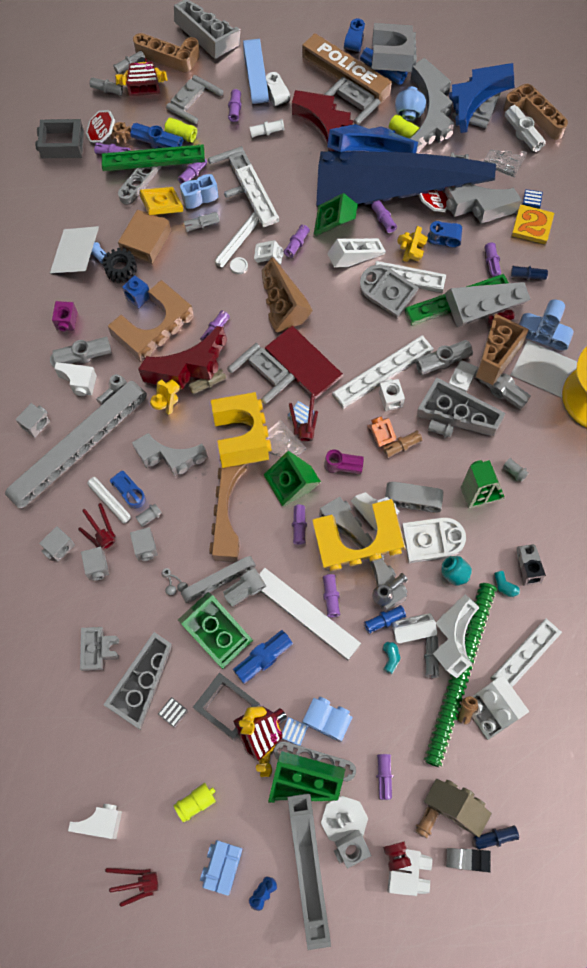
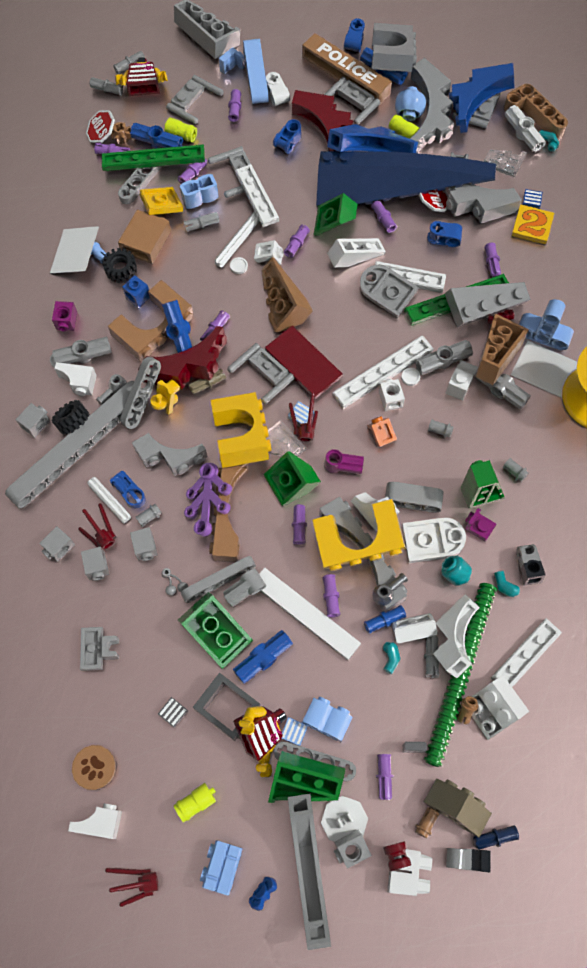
(60, 150): dark grey window -> none
(70, 417): none -> black tyre
(94, 767): none -> medium nougat tile
(138, 685): light grey wedge -> none
(143, 393): none -> light grey beam
(168, 54): medium nougat beam -> none
(177, 326): none -> blue piece
(208, 475): none -> medium lavender plant
(230, 59): none -> light blue bracket
(266, 128): white pin -> none
(288, 136): none -> blue piece
(402, 444): medium nougat pin -> none
(410, 242): yellow hips -> none
(410, 376): none -> white piece
(414, 747): none -> flat silver tile
(460, 409): light grey wedge -> none
(479, 525): none -> magenta bracket
(528, 272): dark blue axle -> none
(551, 138): none -> teal arm

